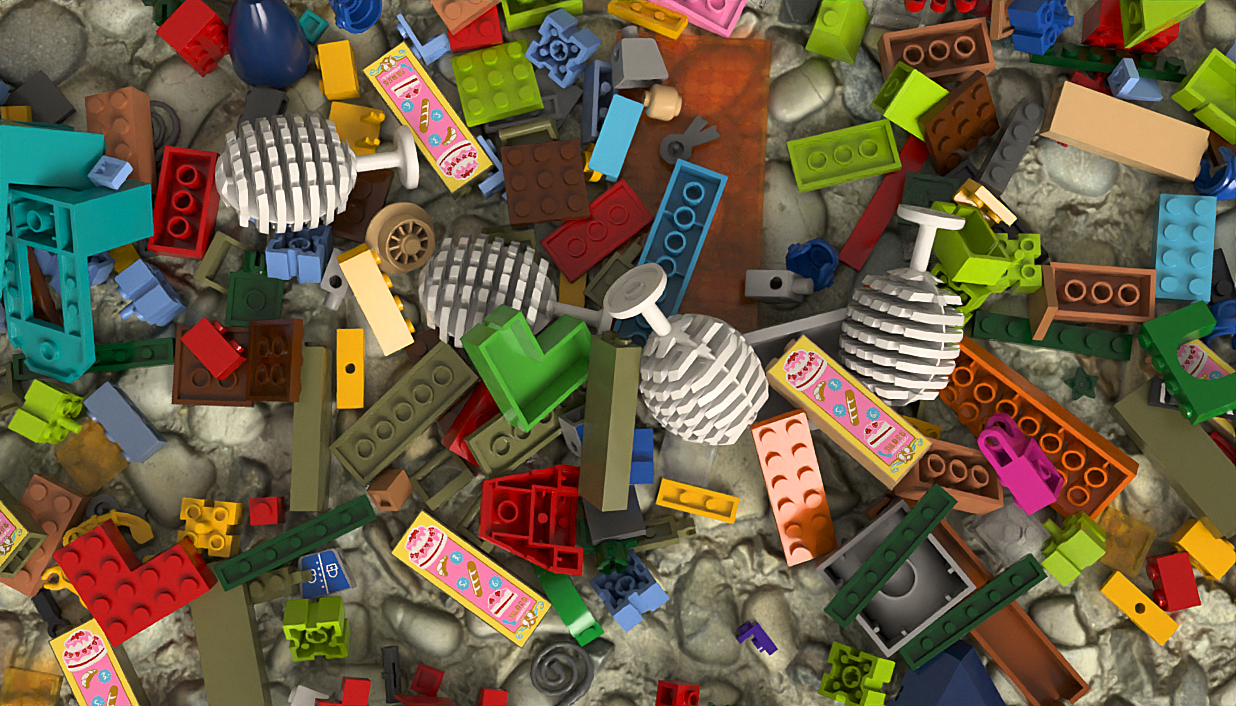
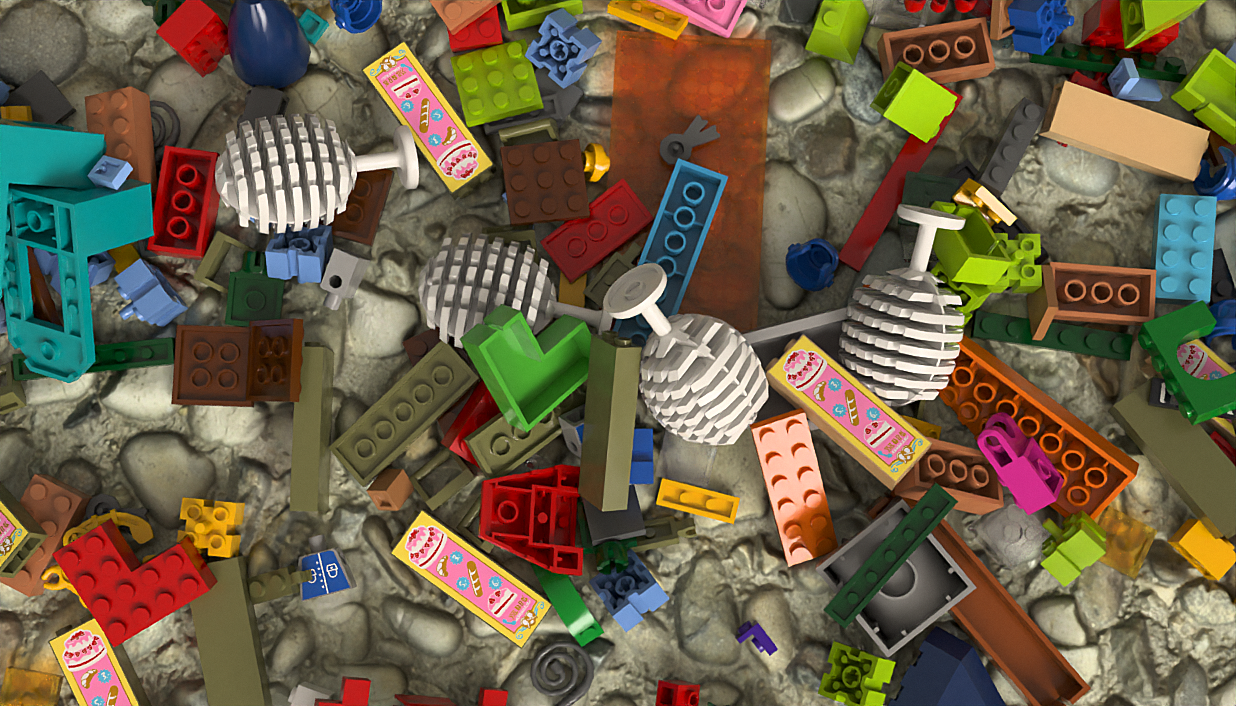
(47, 413): lime brick -> none
(49, 612): black bar -> none
(92, 459): clear yellow plate -> none
(124, 423): sand blue brick -> none
(214, 348): red brick -> none
(267, 511): red brick -> none
(295, 542): dark green plate -> none
(317, 628): lime brick -> none
(338, 71): yellow brick -> none
(350, 352): yellow tile -> none
(358, 126): yellow plate -> none
(375, 298): yellow brick -> none
(392, 673): dark grey pin -> none
(401, 237): tan piece -> none
(427, 680): red tile -> none
(432, 50): light blue bracket -> none
(494, 182): light blue bracket -> none
(597, 98): sand blue brick -> none
(615, 137): medium azure panel -> none
(636, 61): light grey torso -> none
(661, 102): tan head -> none
(777, 286): light grey torso -> none
(843, 155): lime plate -> none
(959, 123): reddish brown plate -> none
(973, 611): dark green plate -> none
(1089, 384): clear green plate -> none
(1148, 617): yellow tile -> none
(1172, 581): red brick -> none

